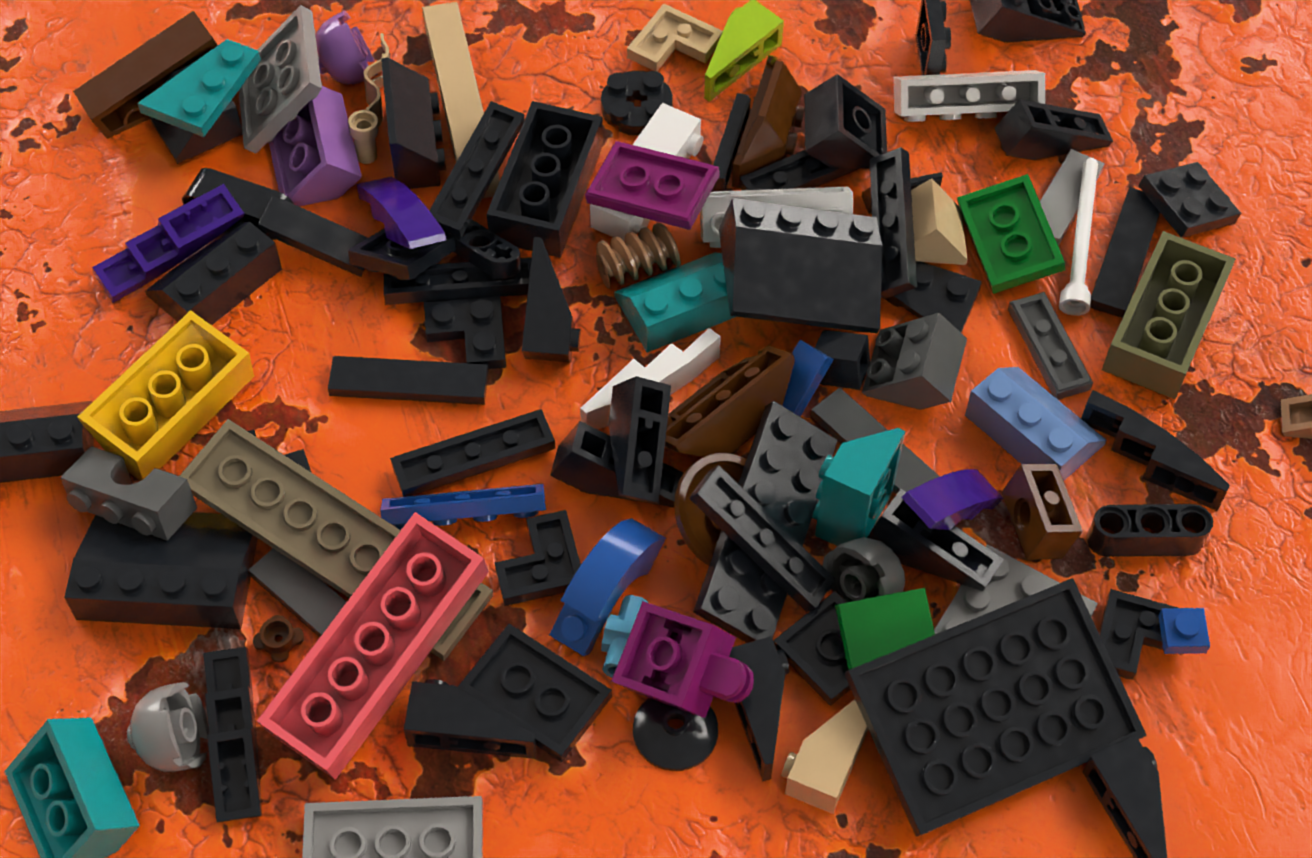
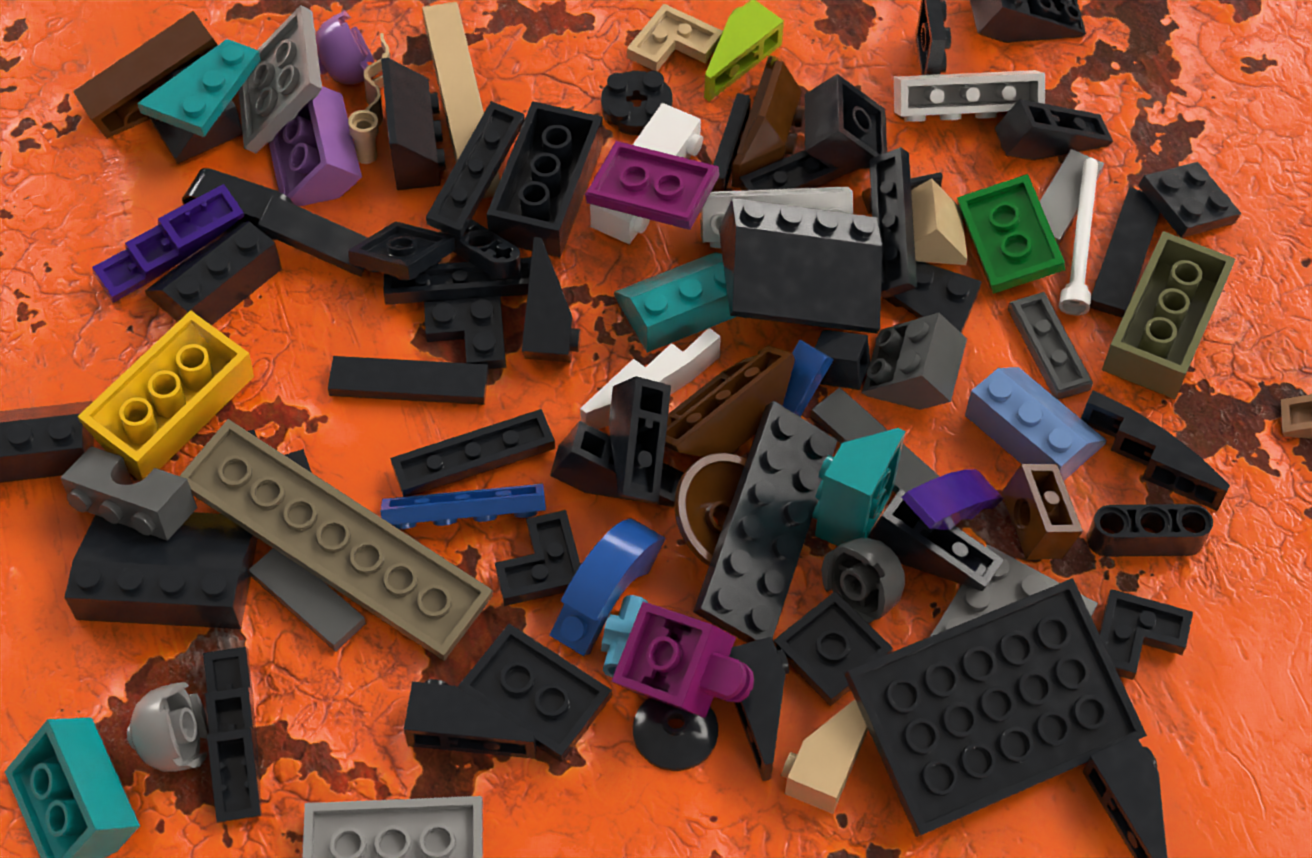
(276, 627): reddish brown plate -> none
(374, 645): coral brick -> none
(402, 212): dark purple slope -> none
(635, 253): medium nougat piece -> none
(762, 538): black plate -> none
(883, 624): green slope -> none
(1184, 631): blue plate -> none

